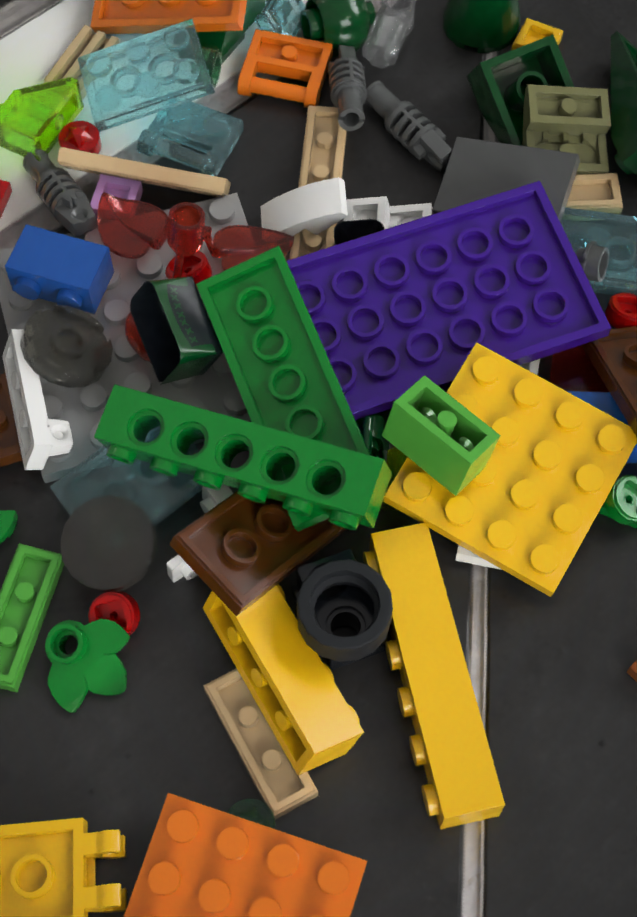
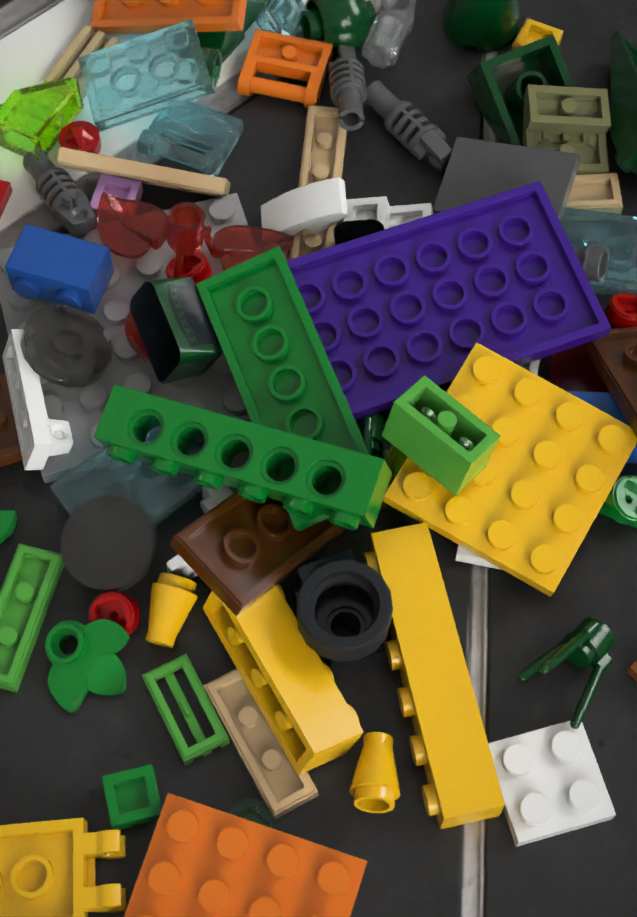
(132, 797): none -> green plate
(169, 608): none -> yellow cone
(203, 746): none -> bright green tile
(375, 777): none -> yellow cone
(550, 782): none -> white plate
(583, 648): none -> dark green plant

